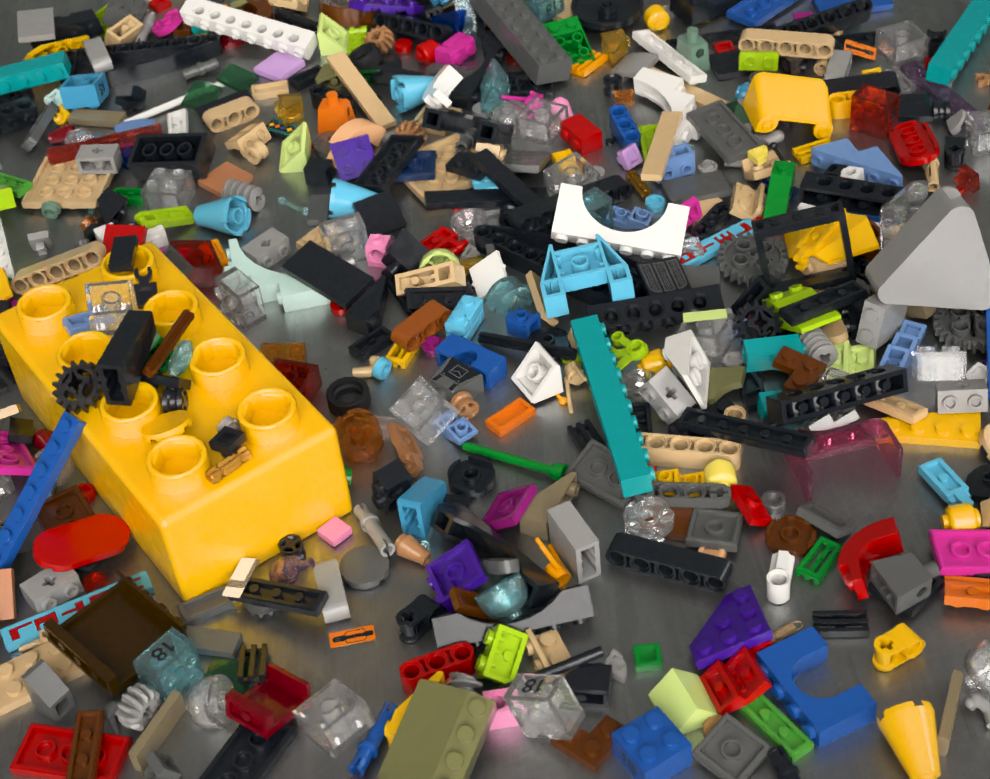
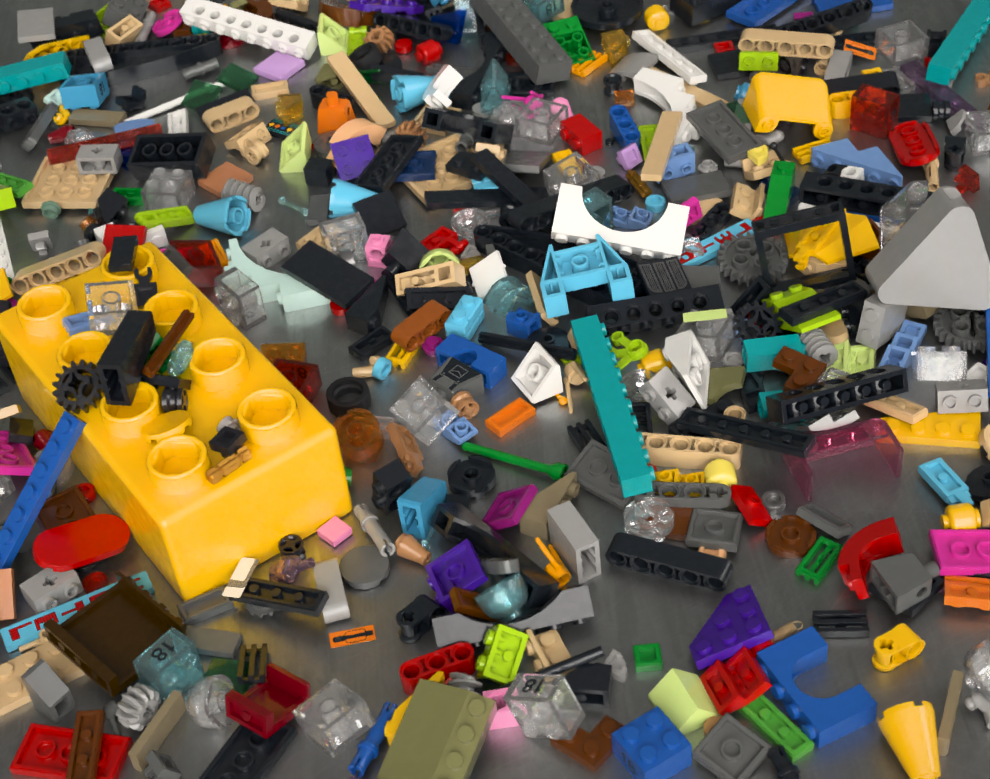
(305, 78): black tile -> none
(455, 49): dark pink brick -> none
(694, 48): sand green torso -> none
(779, 577): white piece -> none

